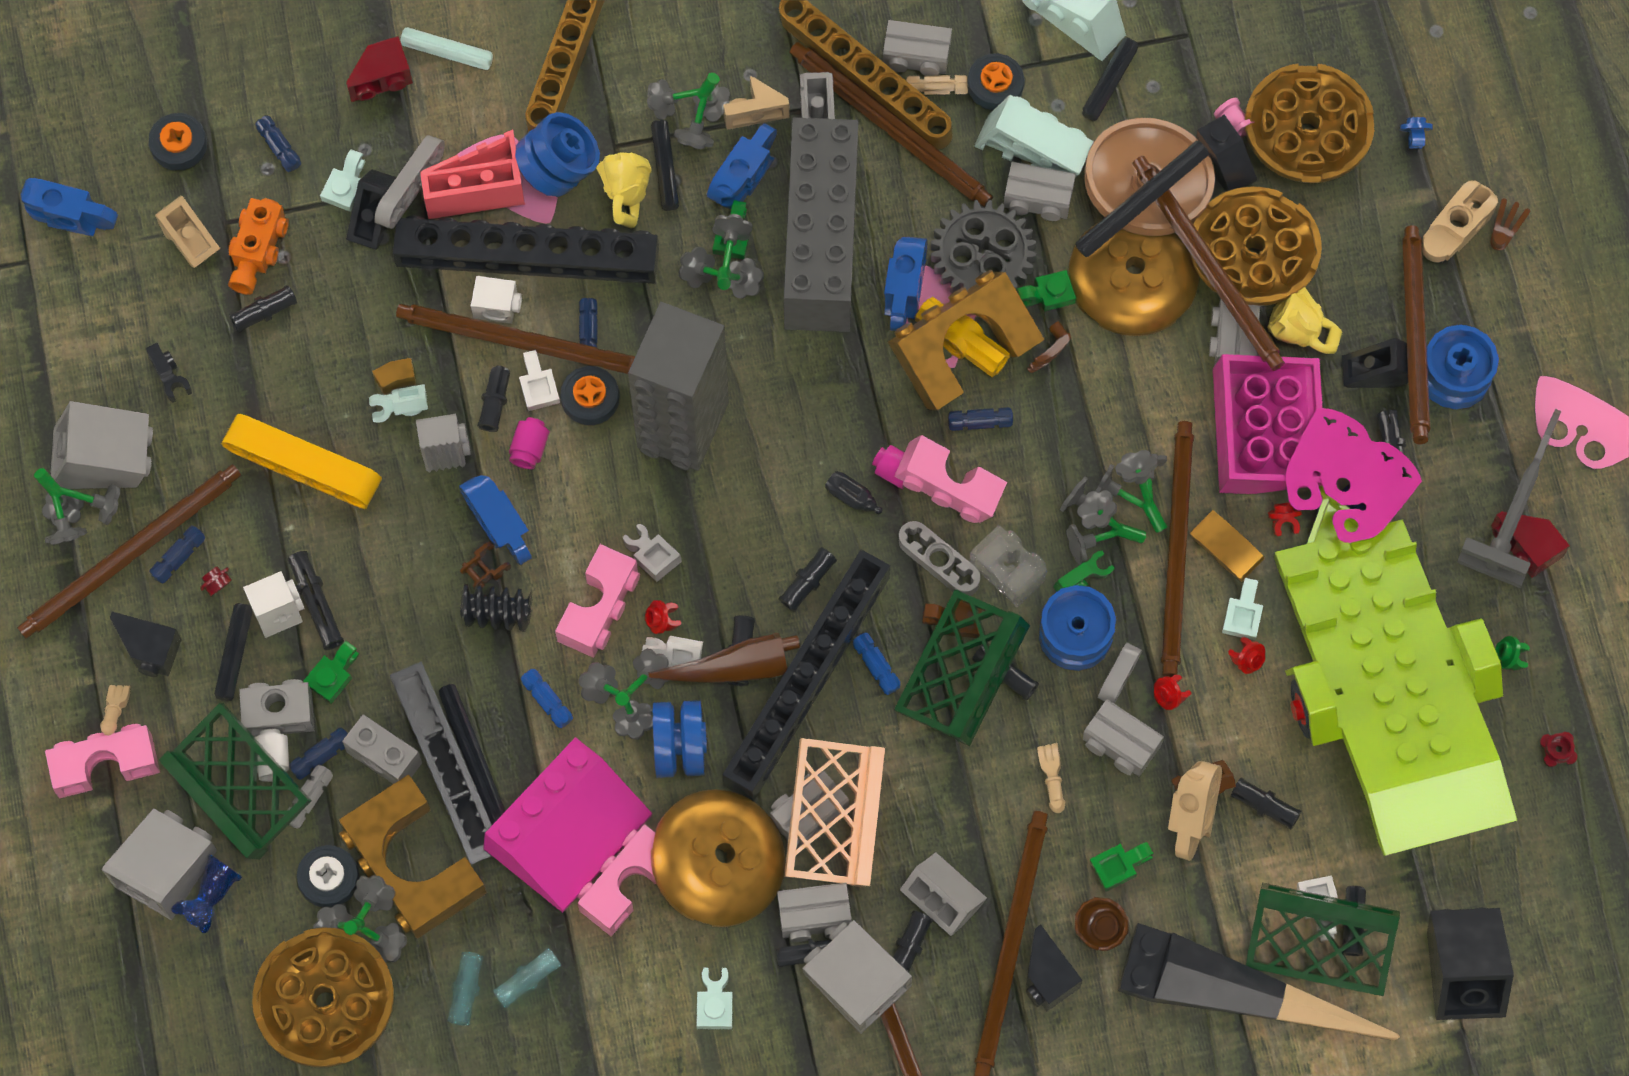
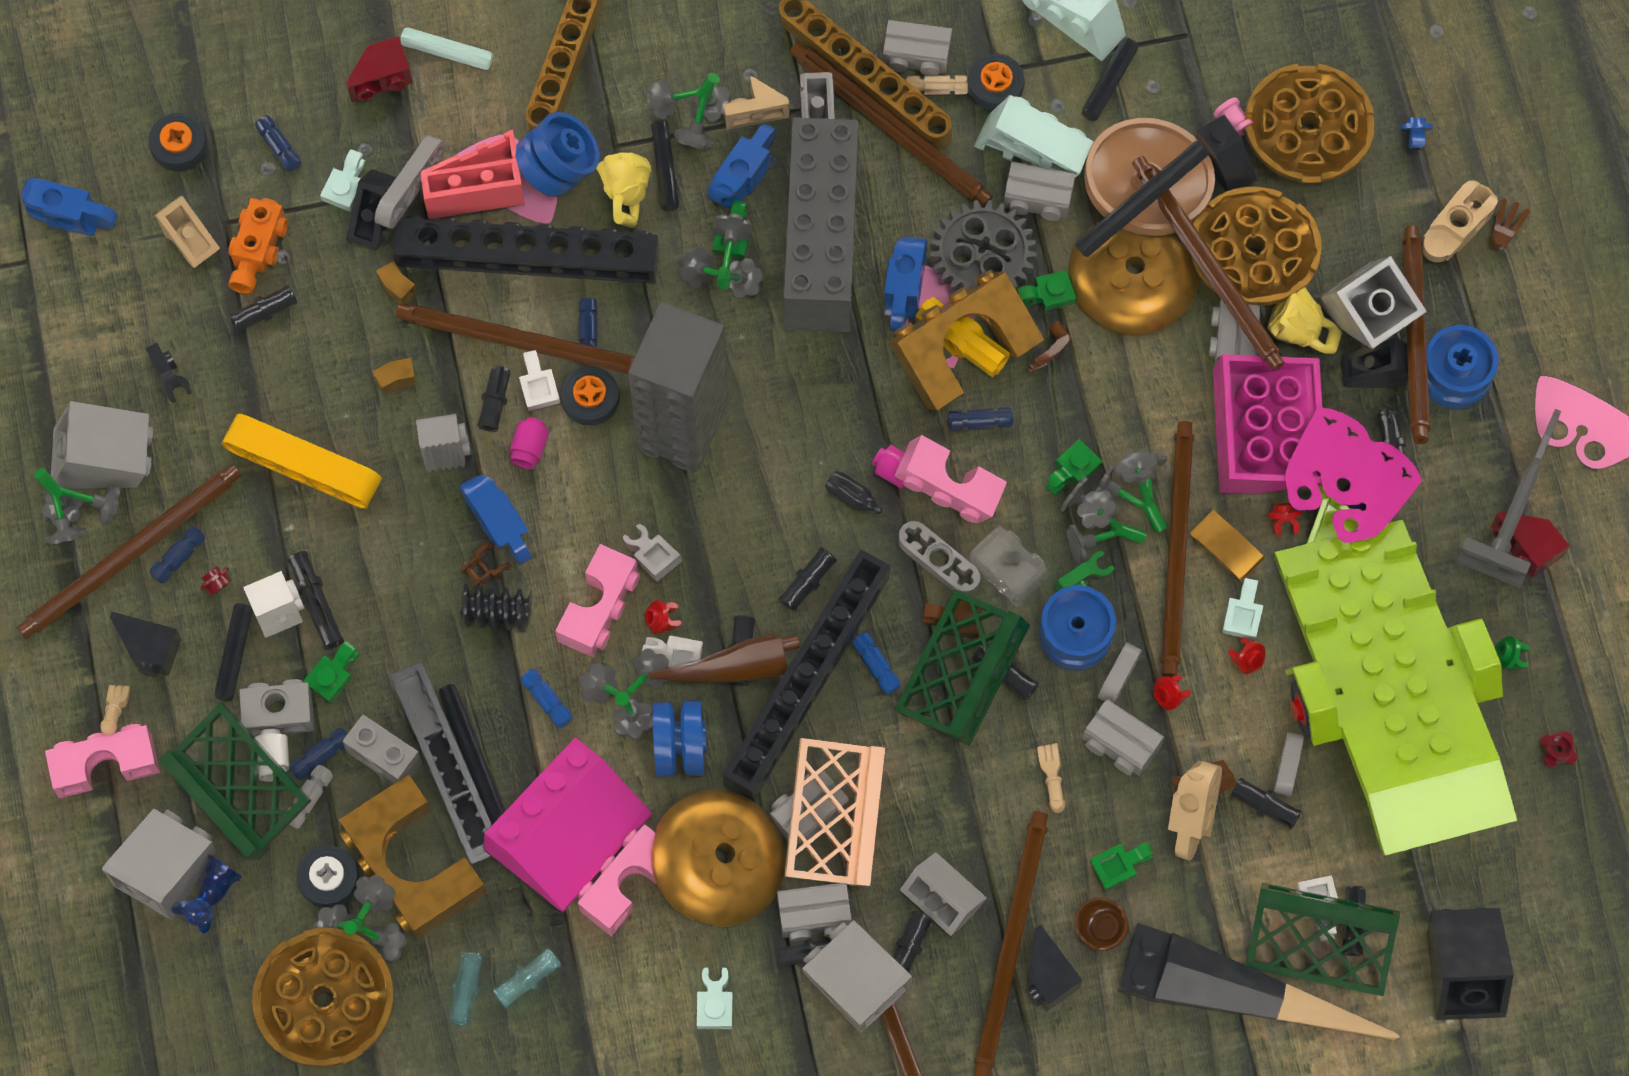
(395, 283): none -> pearl gold piece
(403, 401): light aqua plate -> none
(495, 299): white brick -> none
(1073, 466): none -> green plate
(1288, 764): none -> light grey beam
(1372, 302): none -> light grey slope

